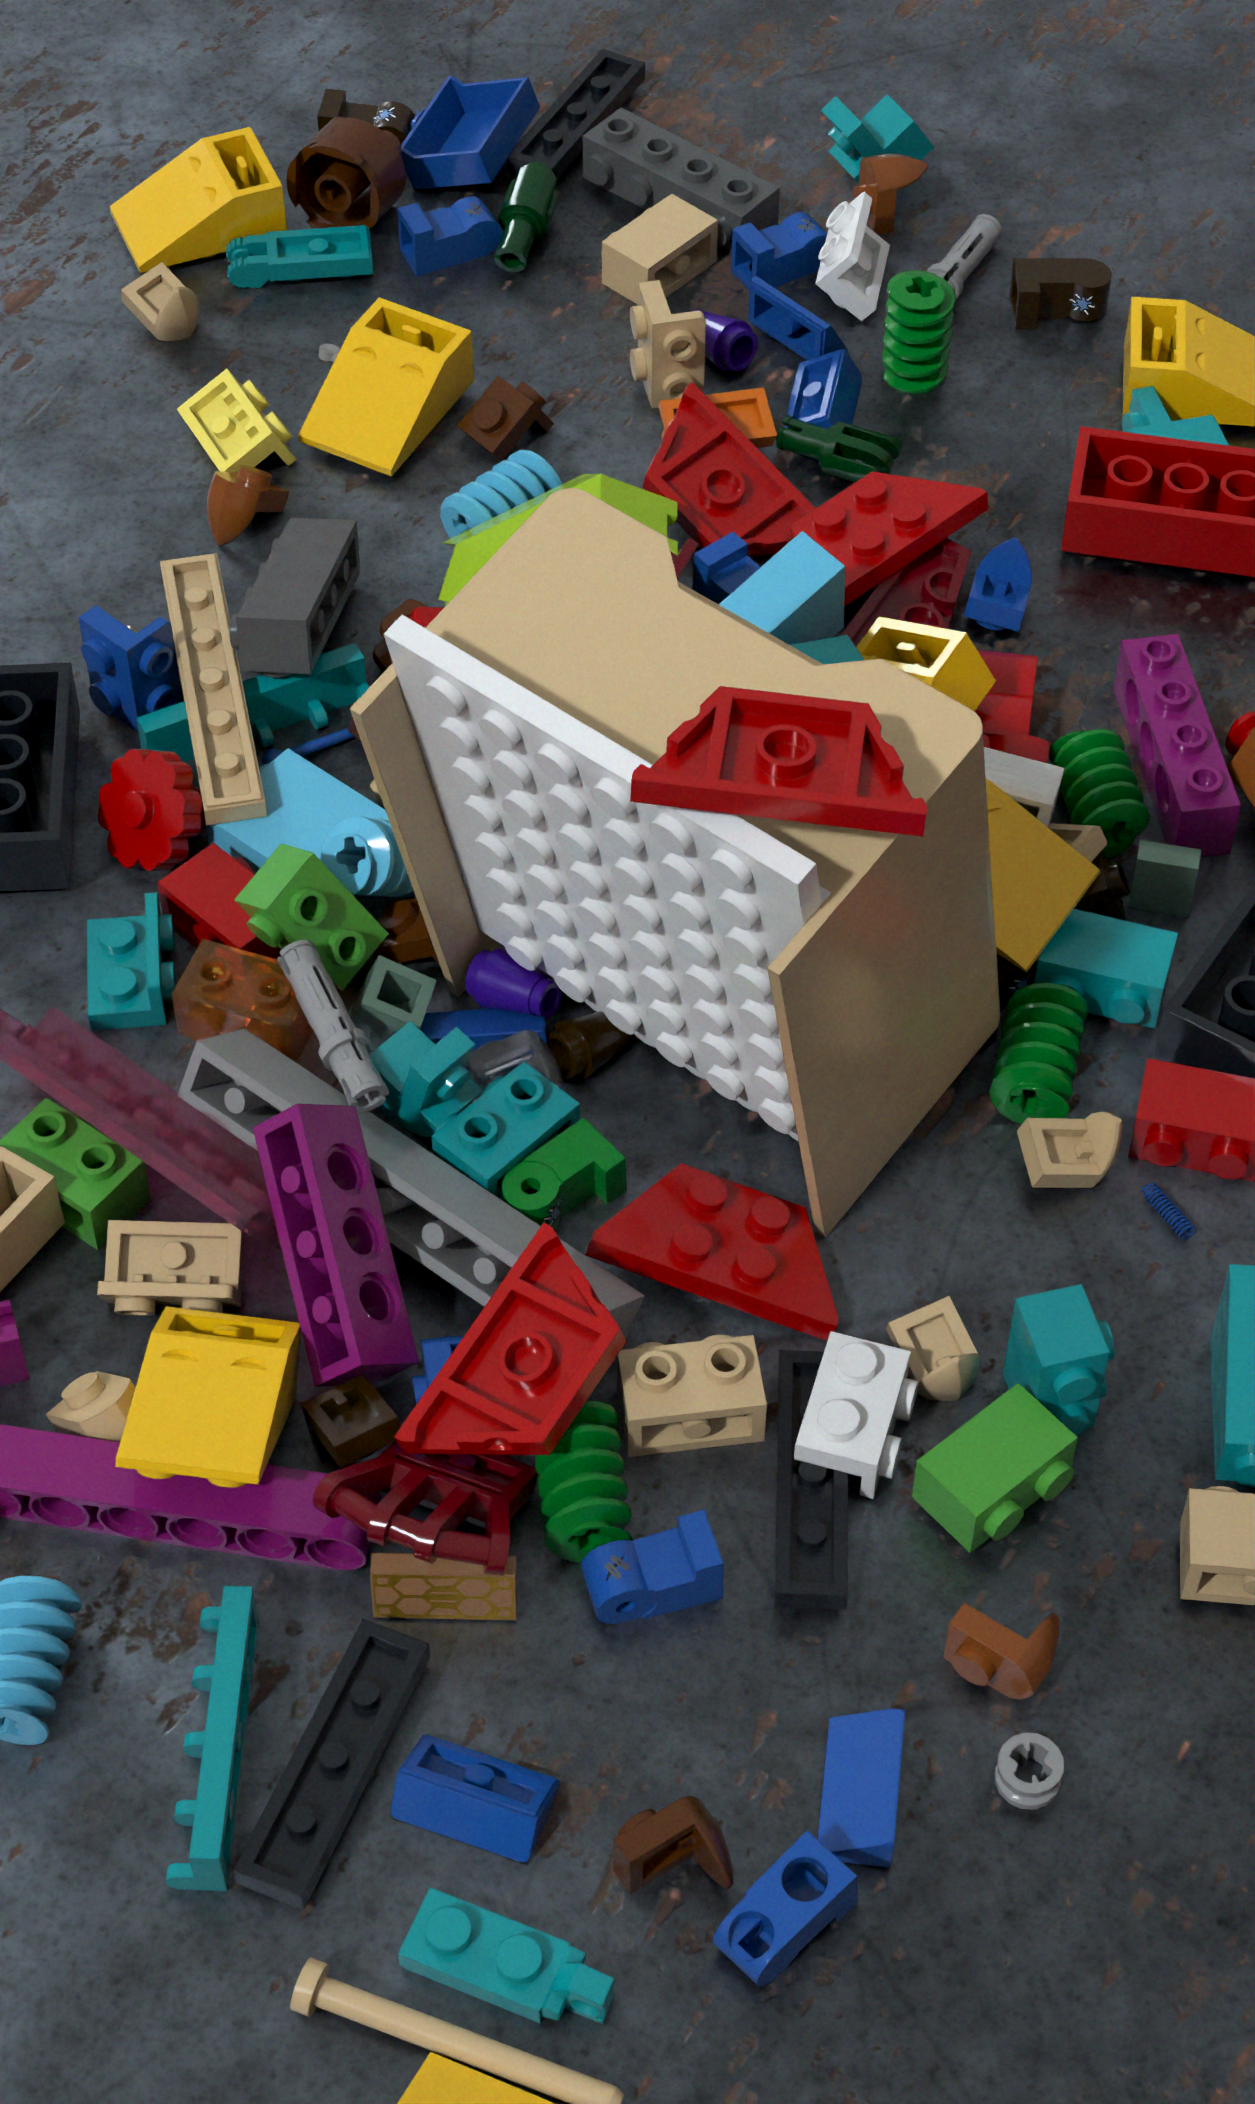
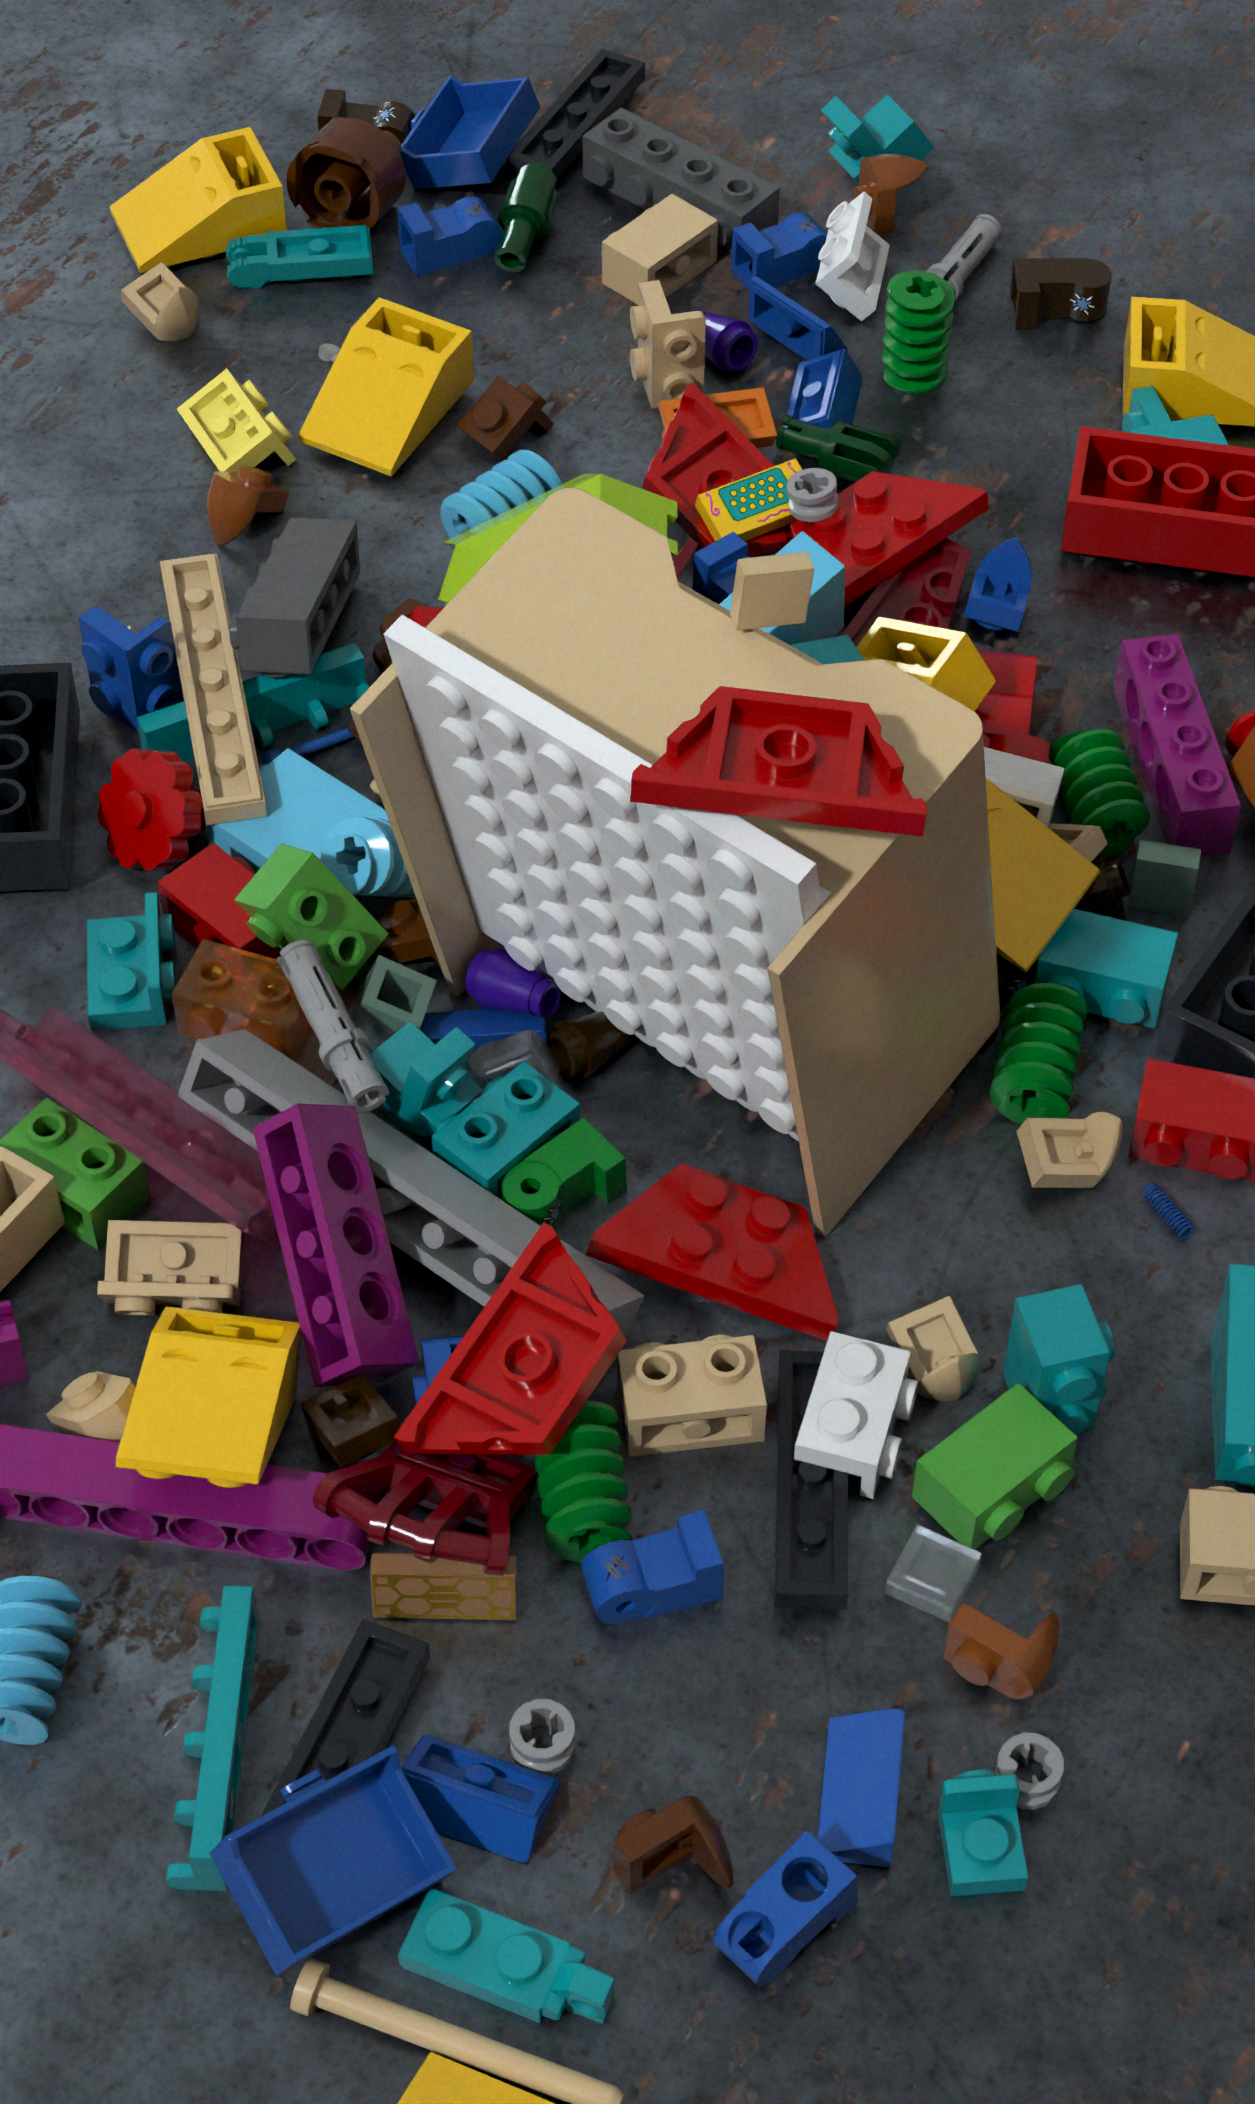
(331, 1859): none -> blue container
(538, 1713): none -> light grey bush
(749, 504): none -> tile
(771, 590): none -> tan tile
(812, 494): none -> light grey bush
(933, 1573): none -> clear tile
(982, 1833): none -> teal bracket

